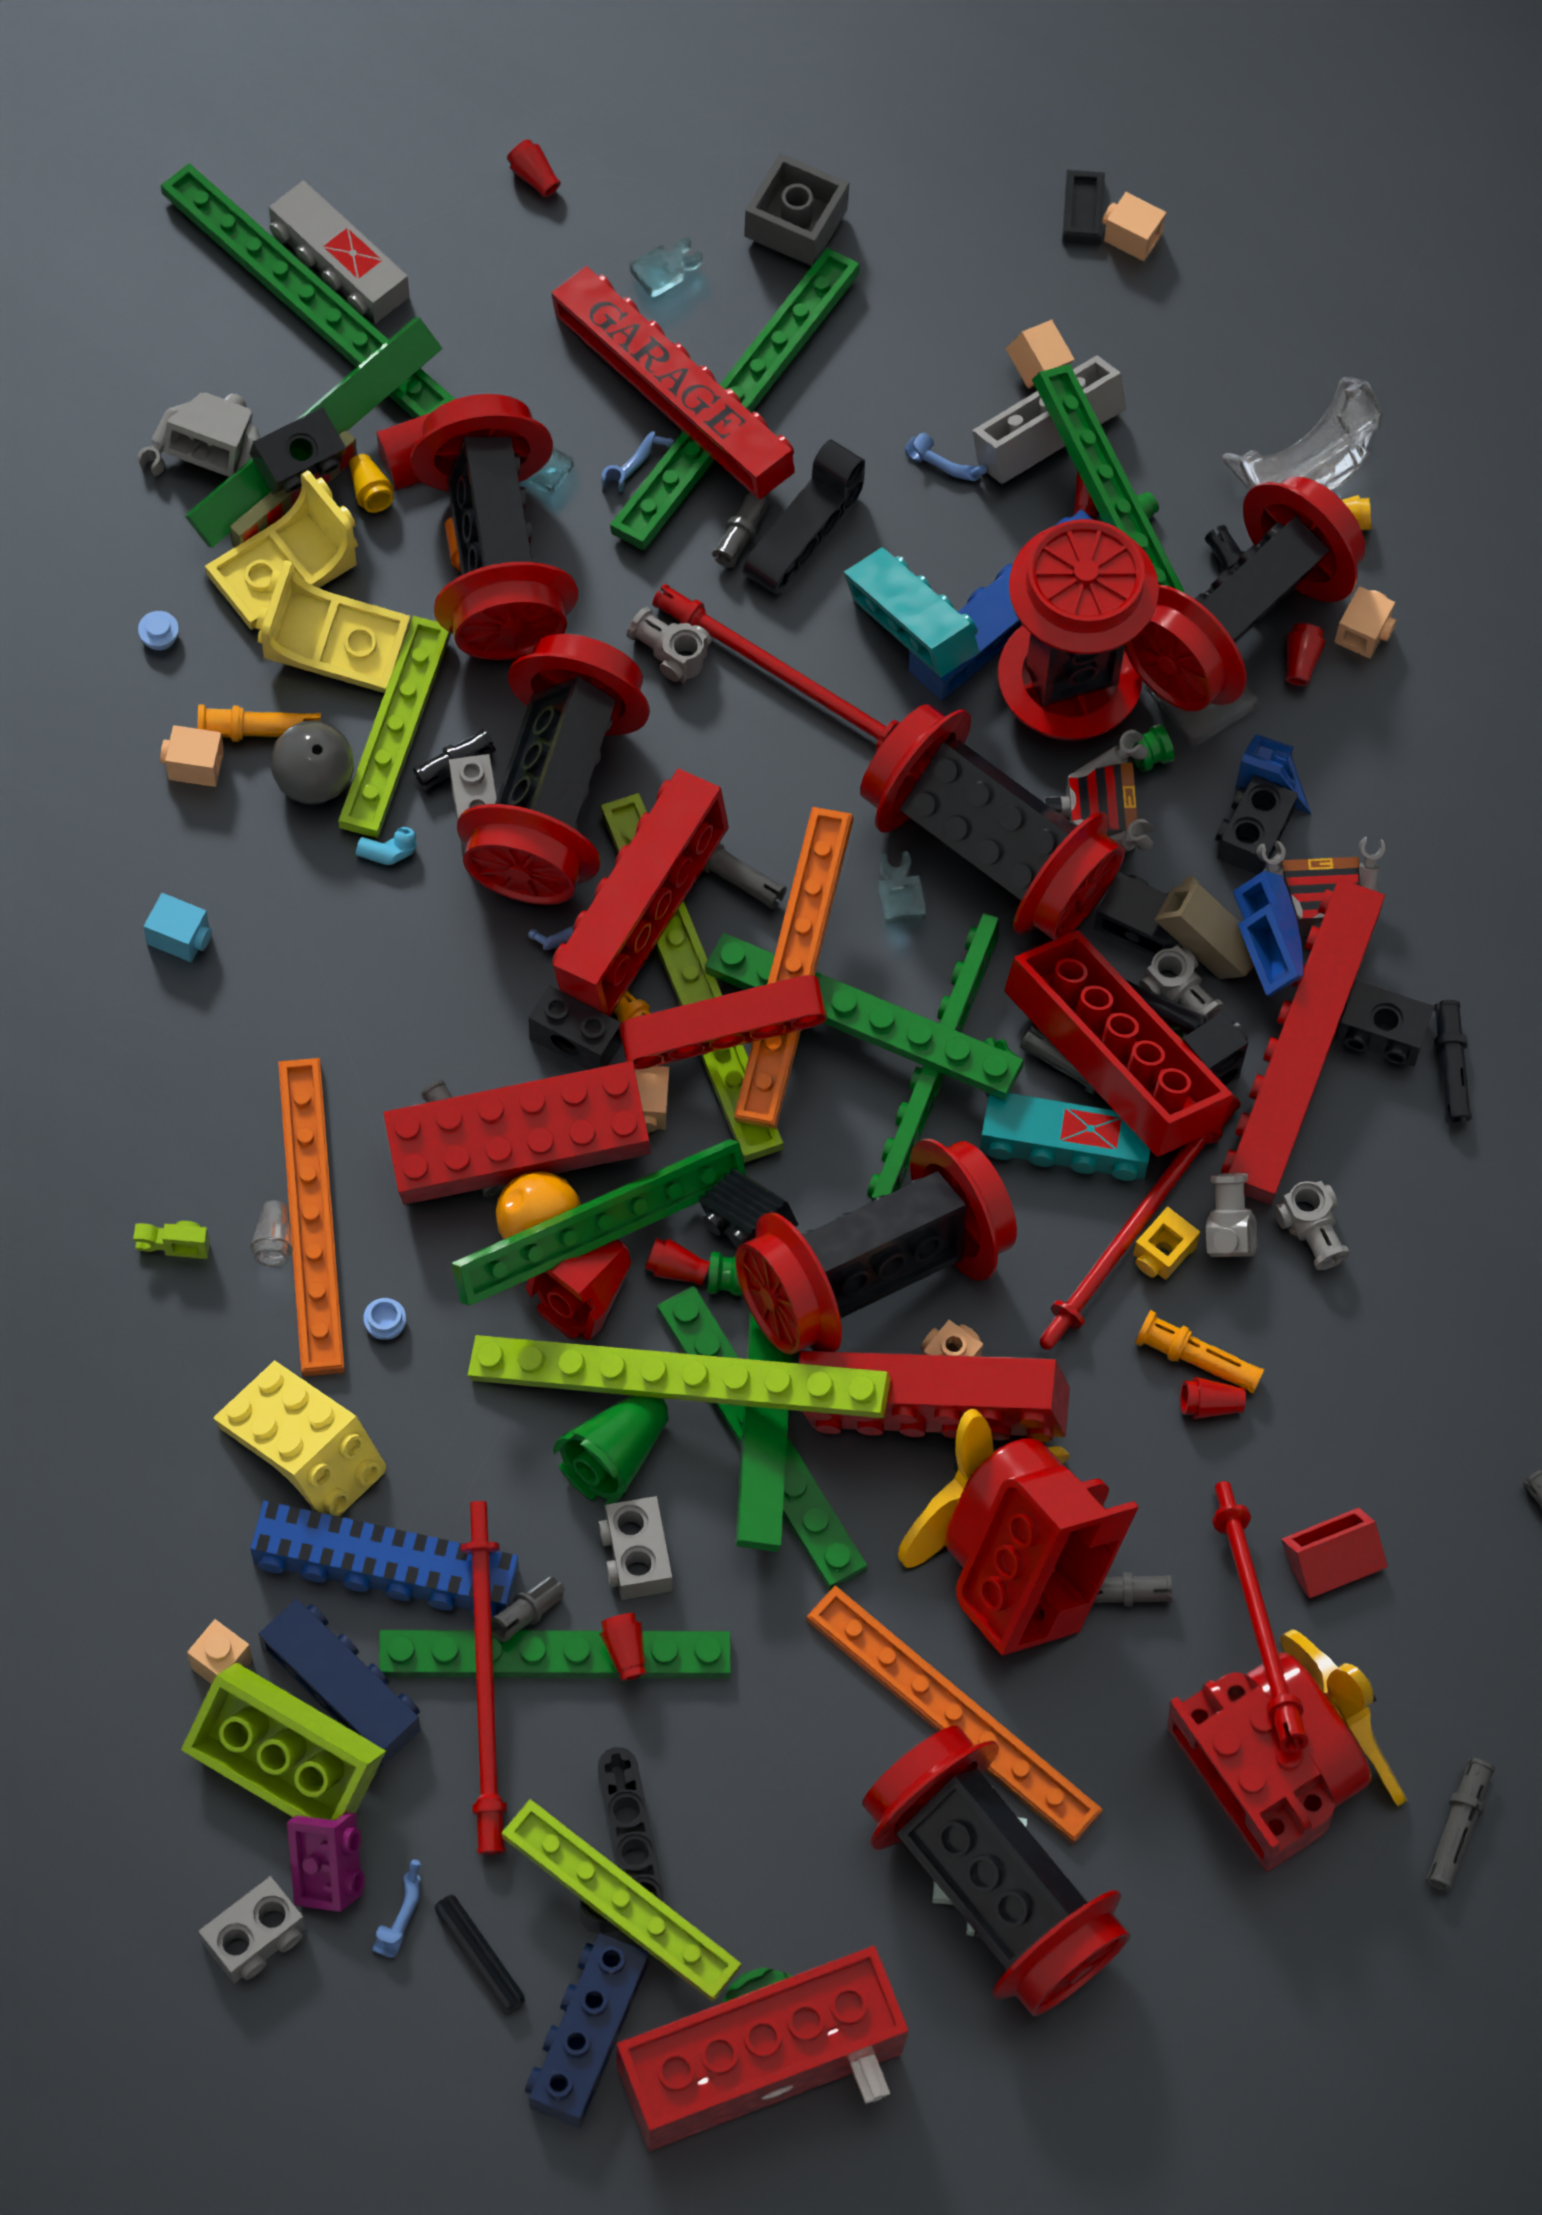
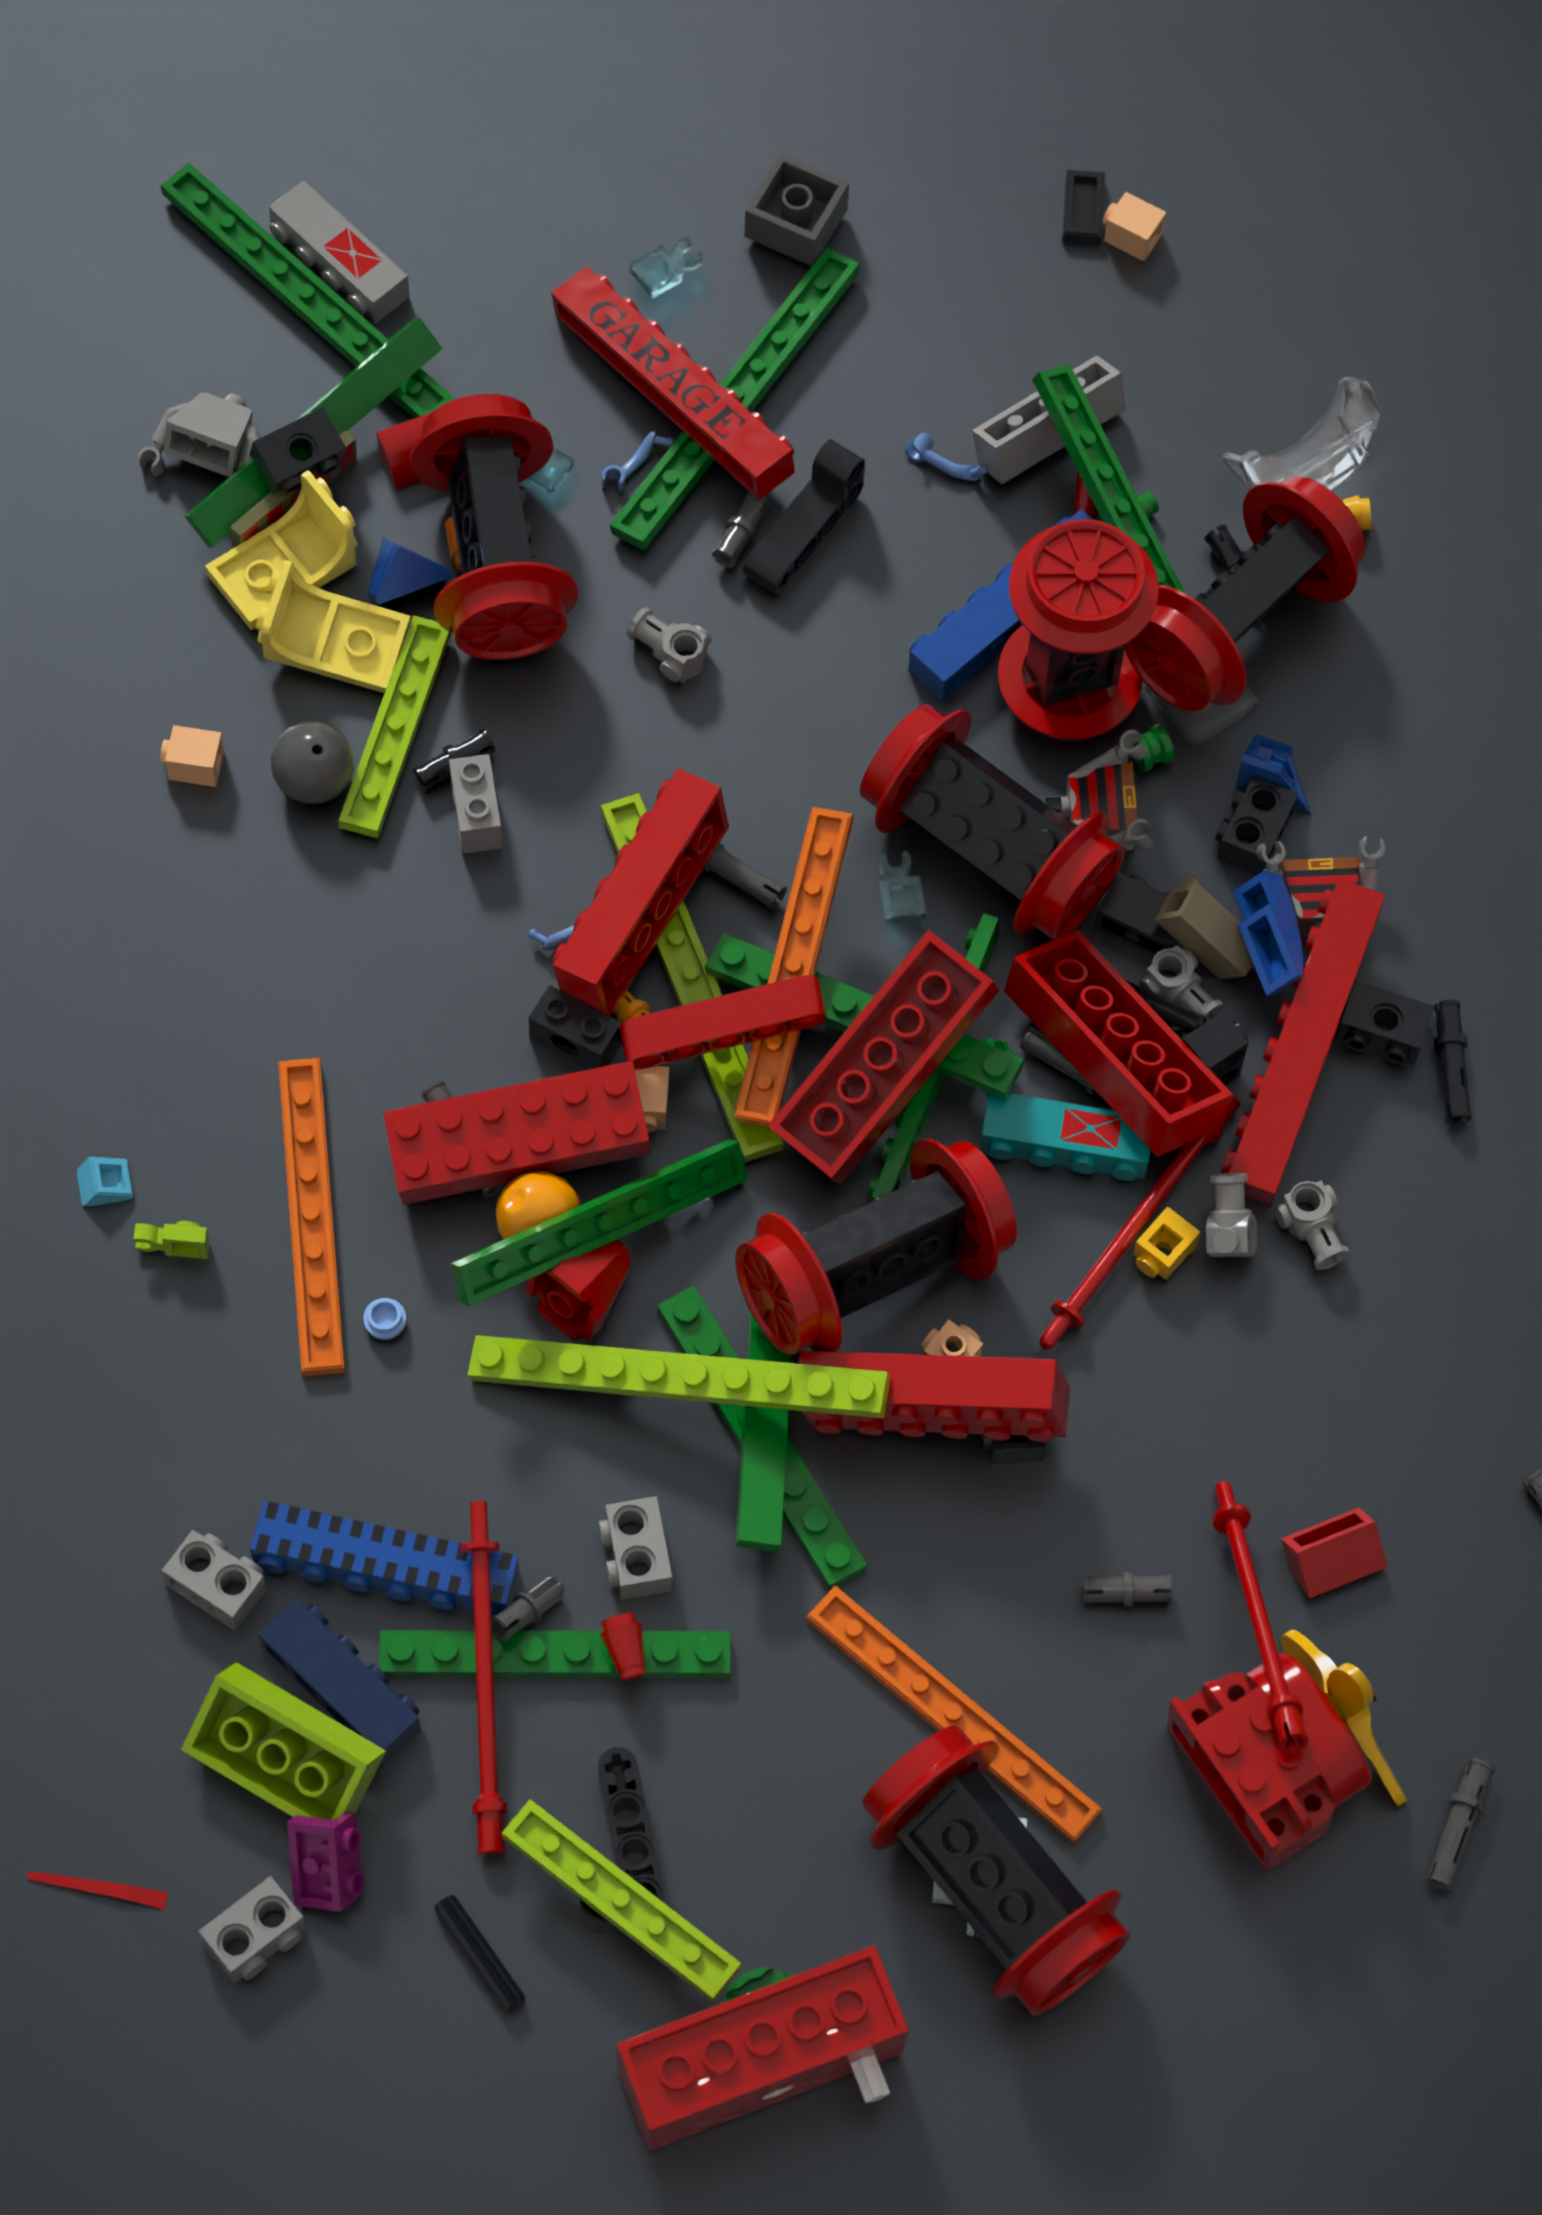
(104, 1181): none -> medium azure slope
(123, 1891): none -> red sticker
(158, 630): light blue plate -> none
(177, 927): medium azure brick -> none
(207, 1586): none -> light grey brick
(217, 1651): light nougat brick -> none
(238, 723): light orange pin -> none
(272, 1235): clear cone -> none
(304, 1438): light yellow bracket -> none
(370, 484): yellow cone -> none
(390, 1940): medium blue piece -> none
(391, 851): medium azure arm -> none
(402, 572): none -> blue slope
(530, 837): red brick -> none
(532, 166): red cone -> none
(588, 2030): dark blue brick -> none
(611, 1447): green cone -> none
(675, 1262): red cone -> none
(694, 614): red bar -> none
(723, 1275): green wheel -> none
(738, 1204): black brick -> none
(884, 1057): none -> red brick
(912, 611): teal brick -> none
(1022, 1535): red brick -> none
(1038, 351): light nougat brick -> none
(1181, 1345): light orange pin -> none
(1210, 1398): red cone -> none
(1303, 651): red cone -> none
(1366, 622): light nougat brick -> none

